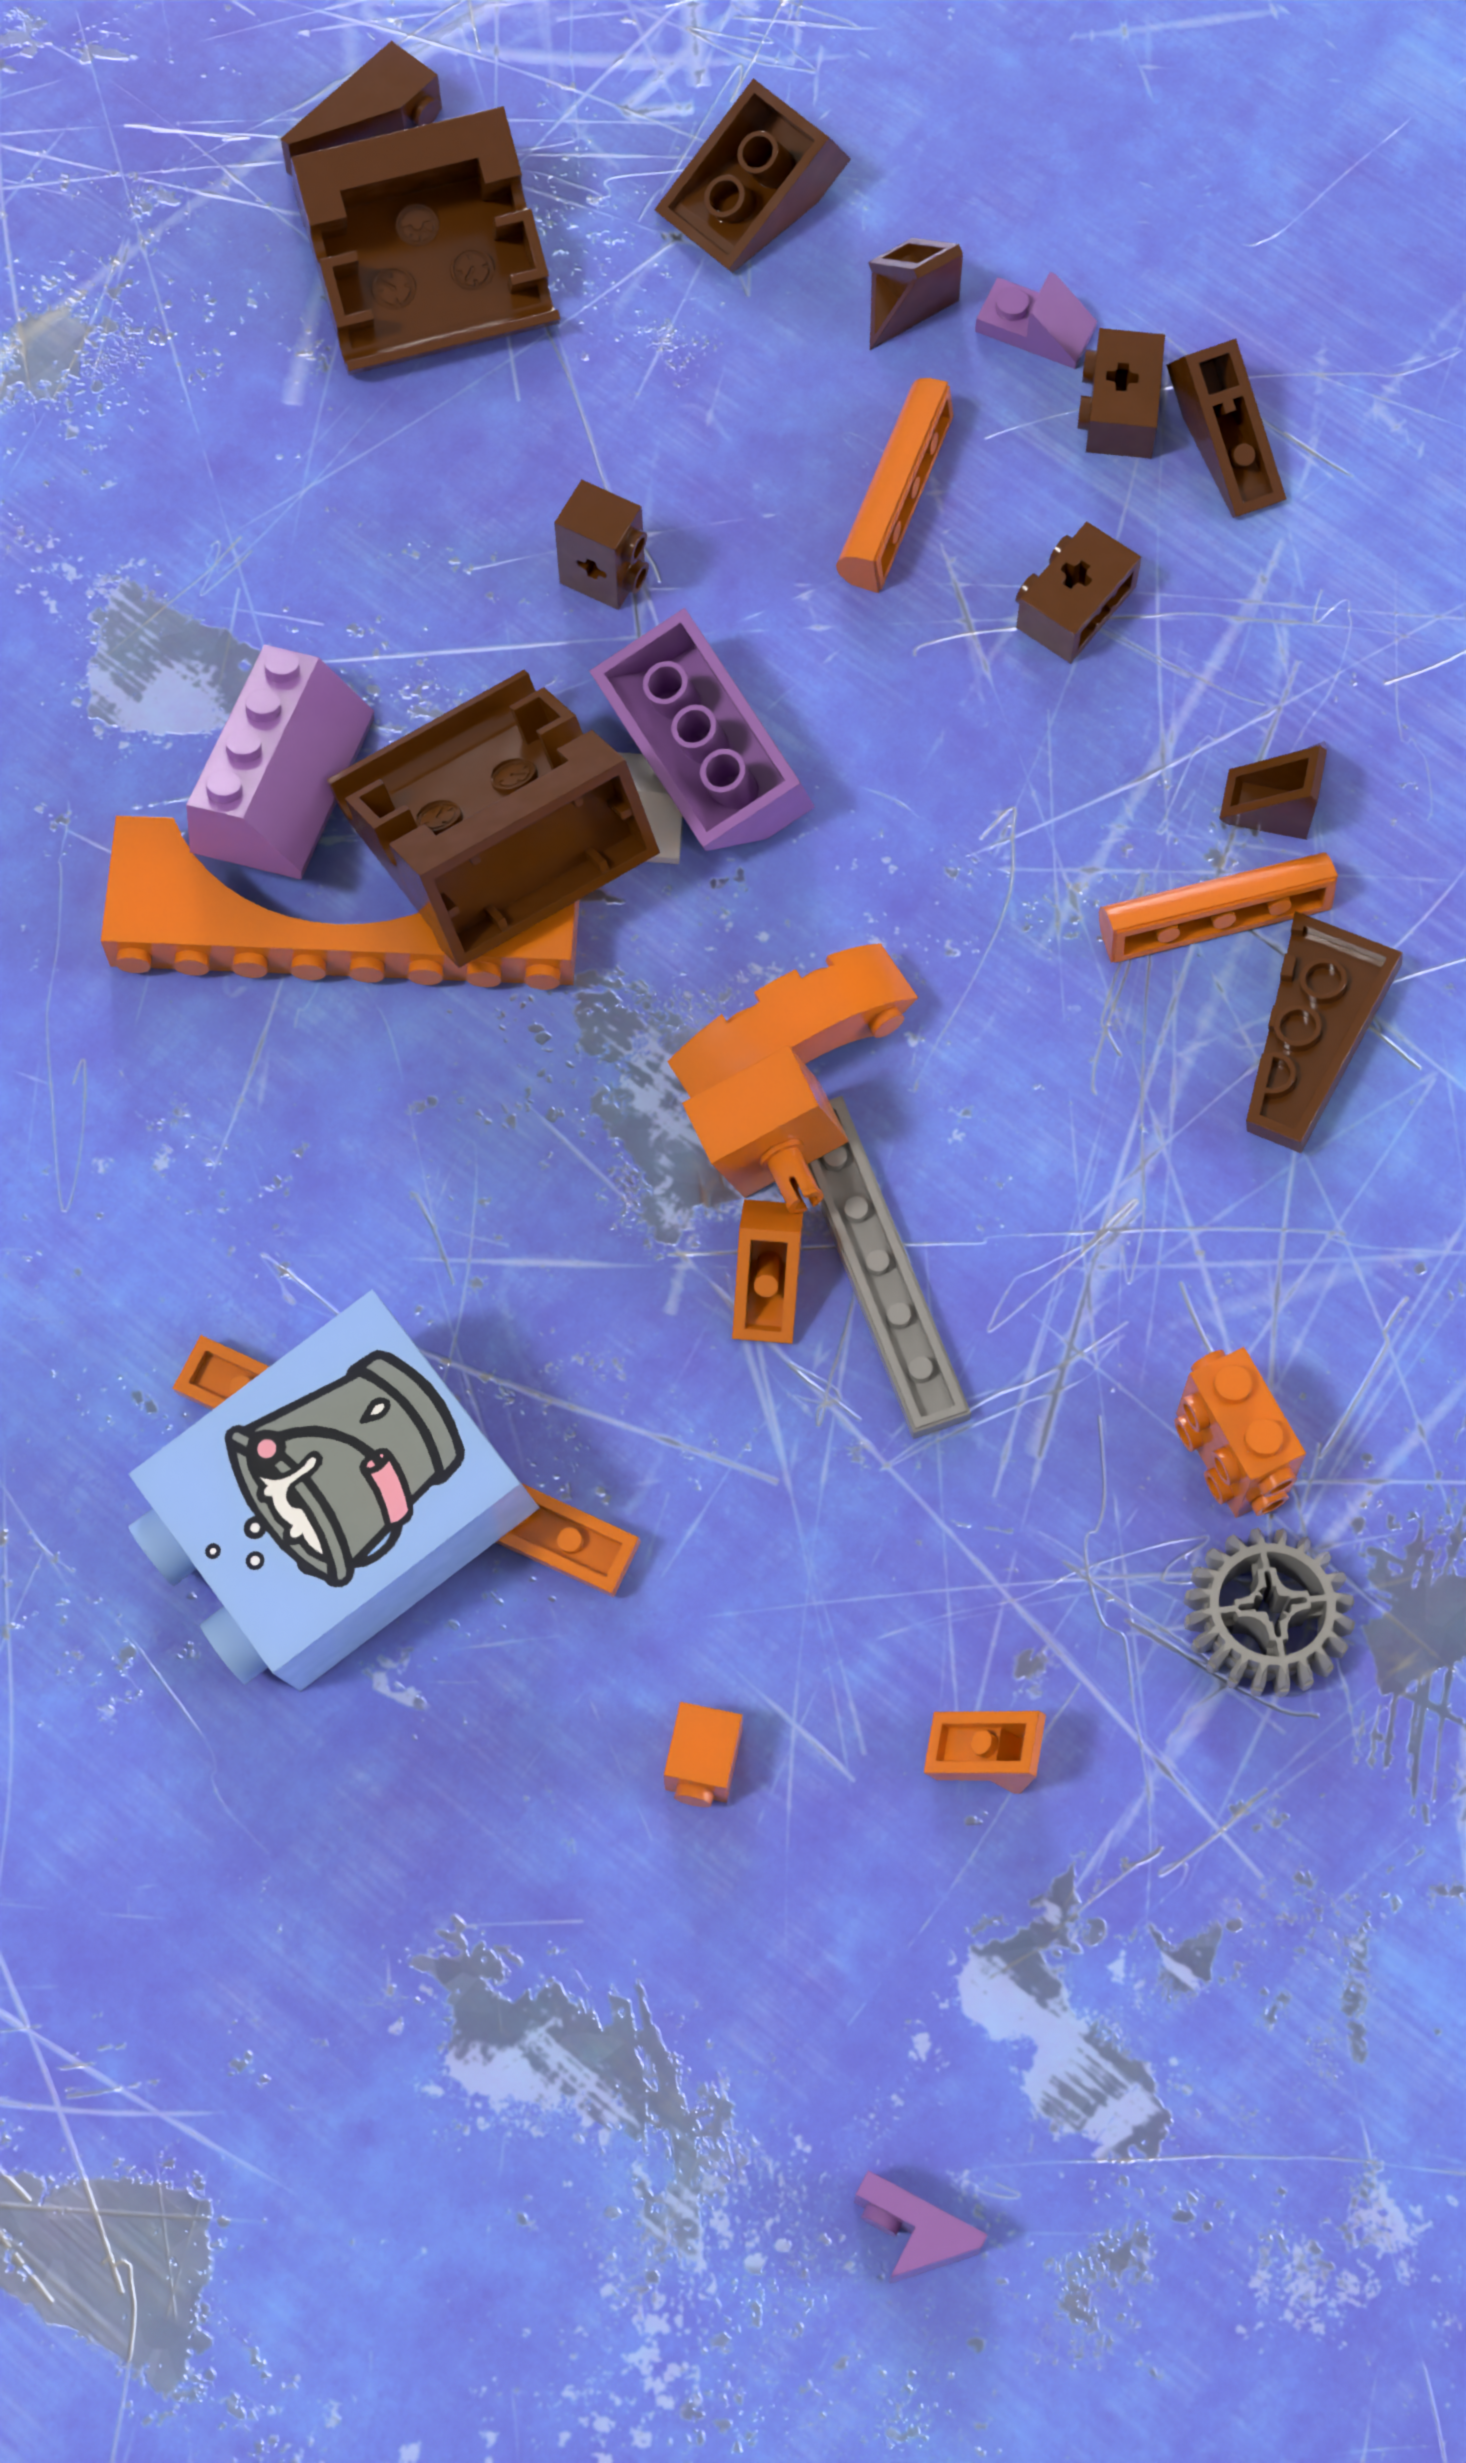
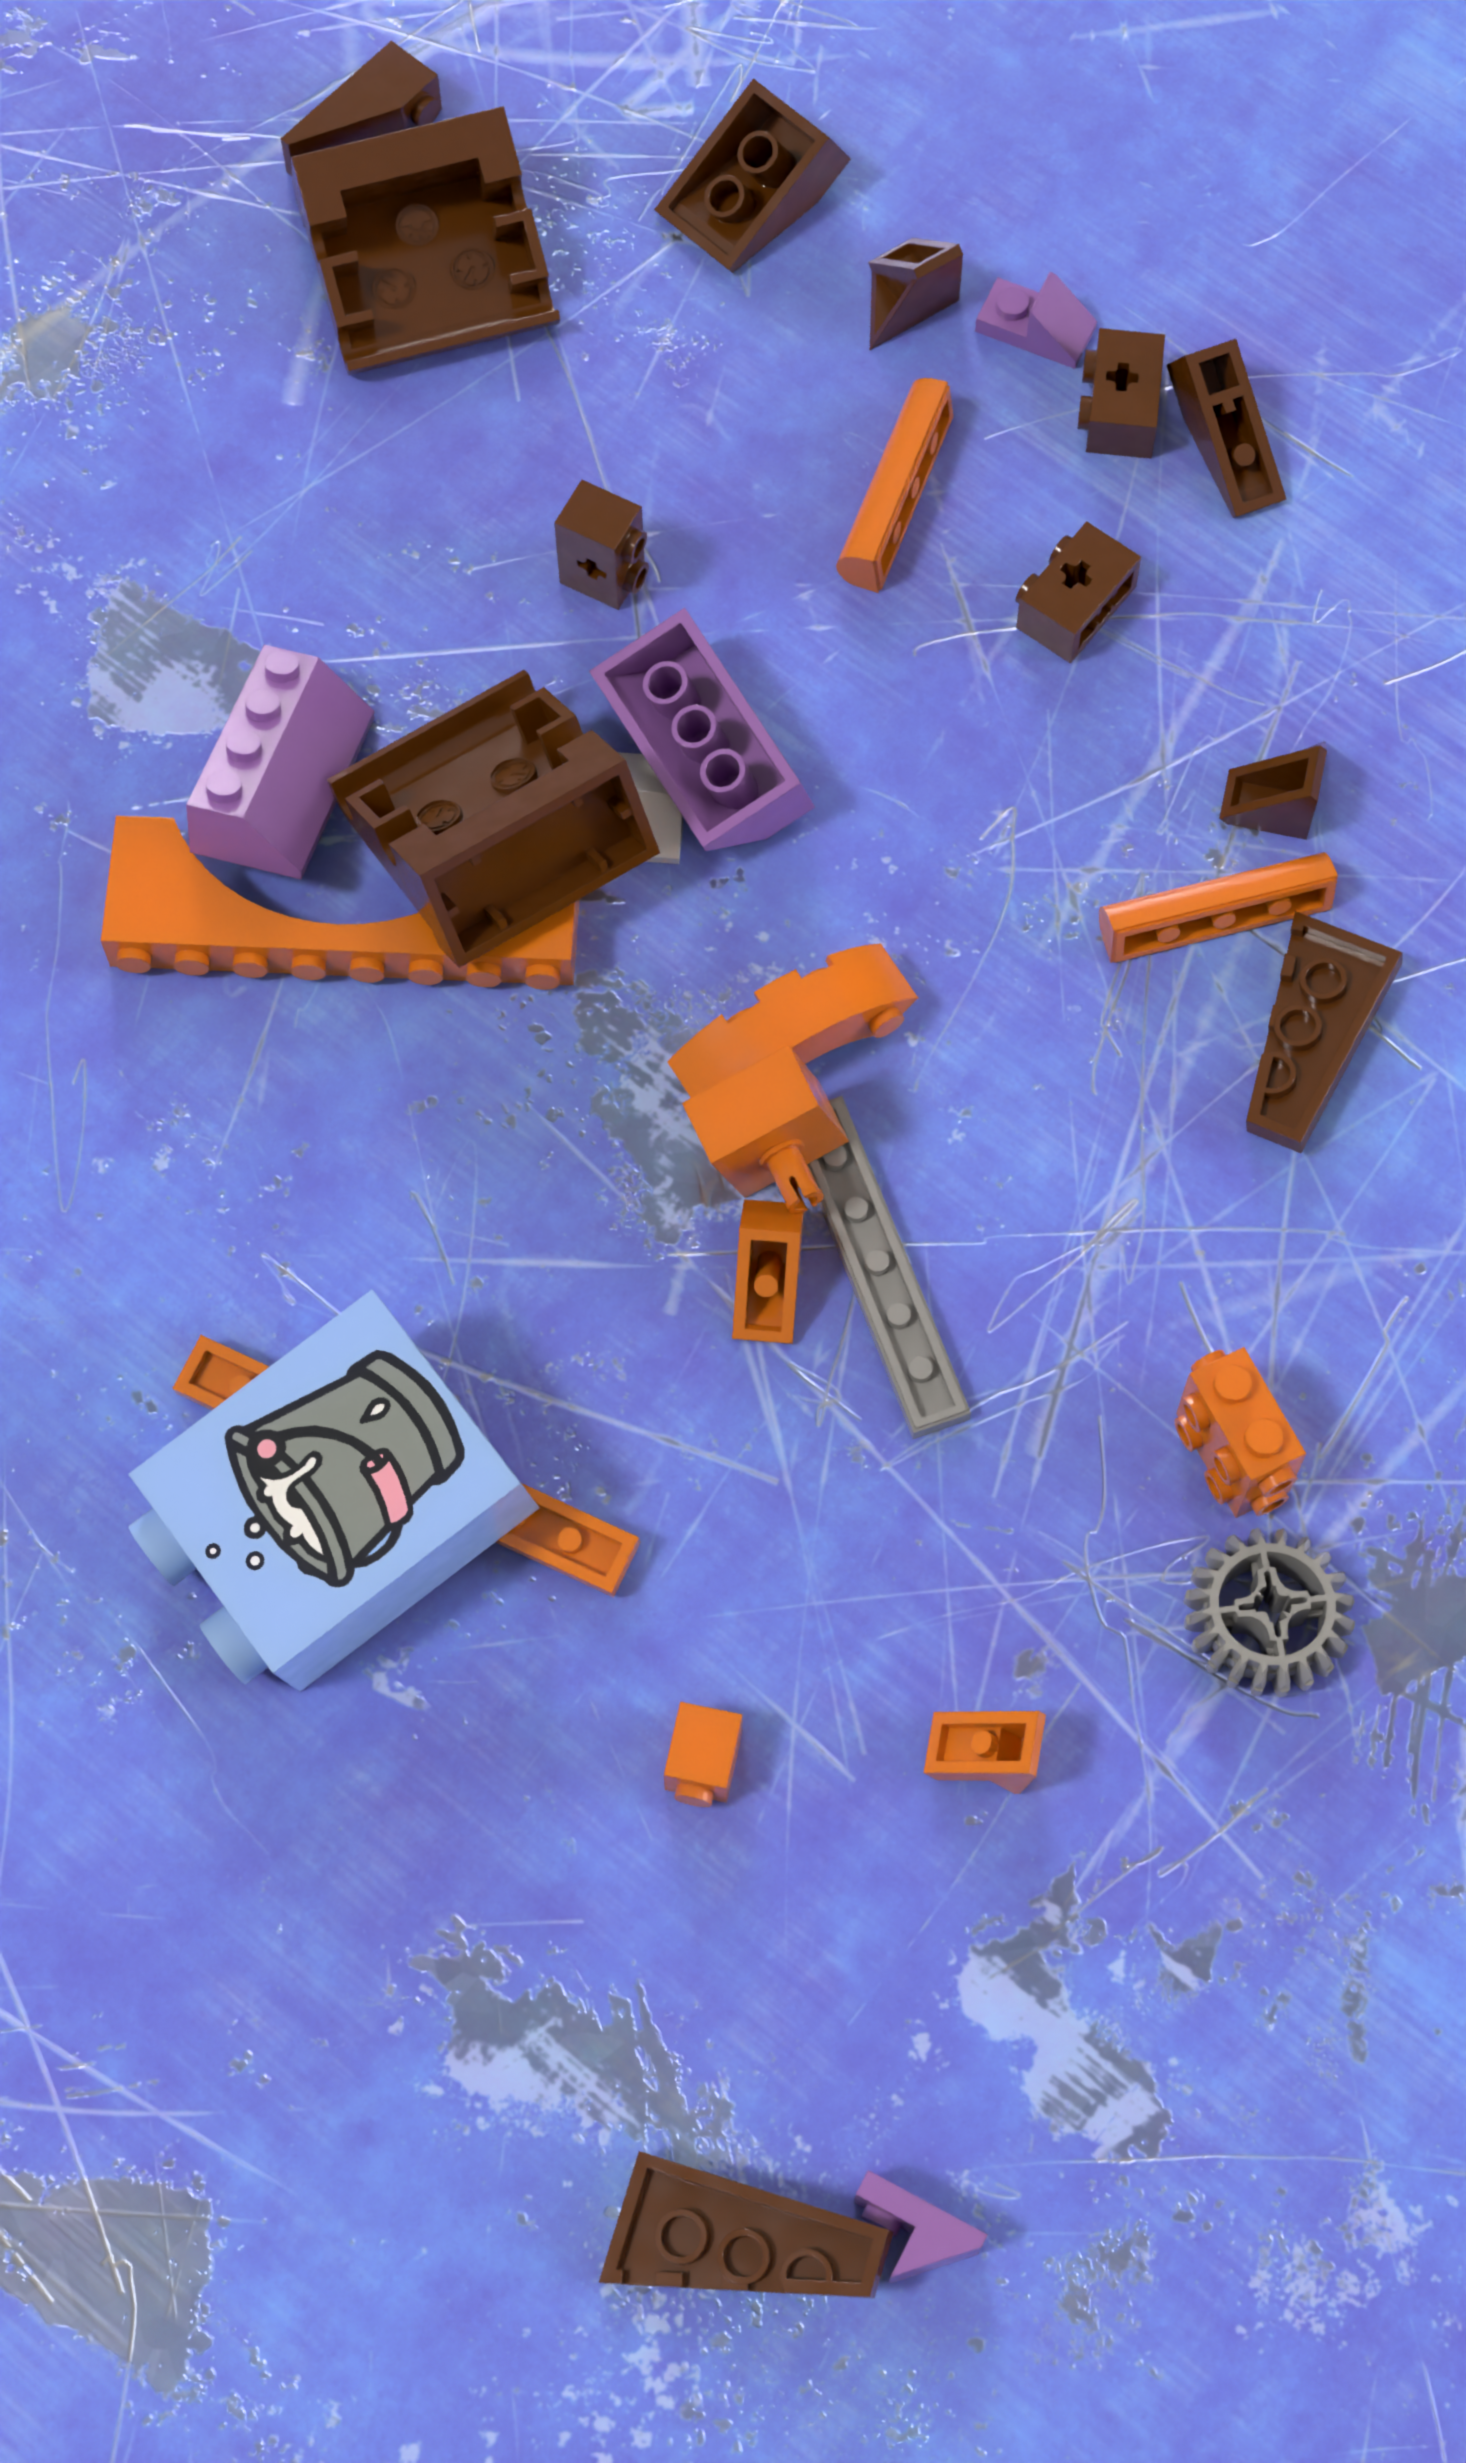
(724, 2235): none -> reddish brown wing

